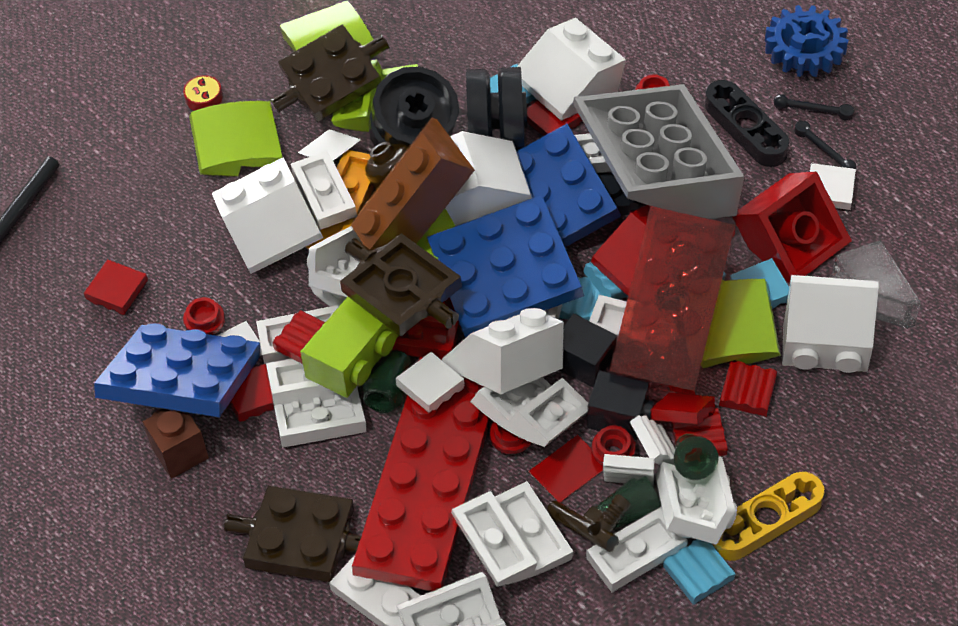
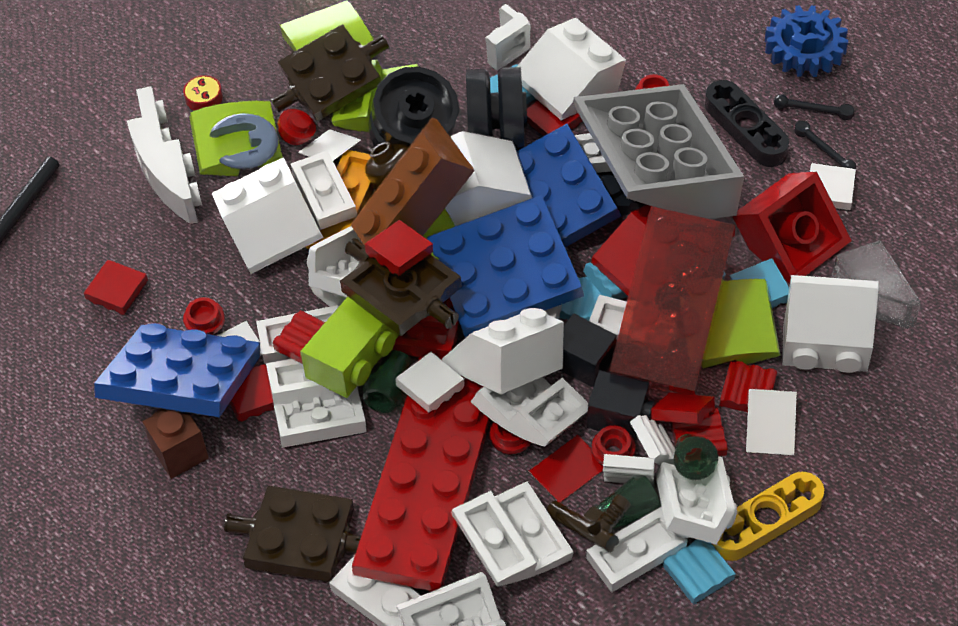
(163, 159): none -> white slope
(261, 135): none -> sand blue head
(296, 126): none -> red plate
(398, 247): none -> red piece
(509, 39): none -> white bracket
(771, 422): none -> white sticker

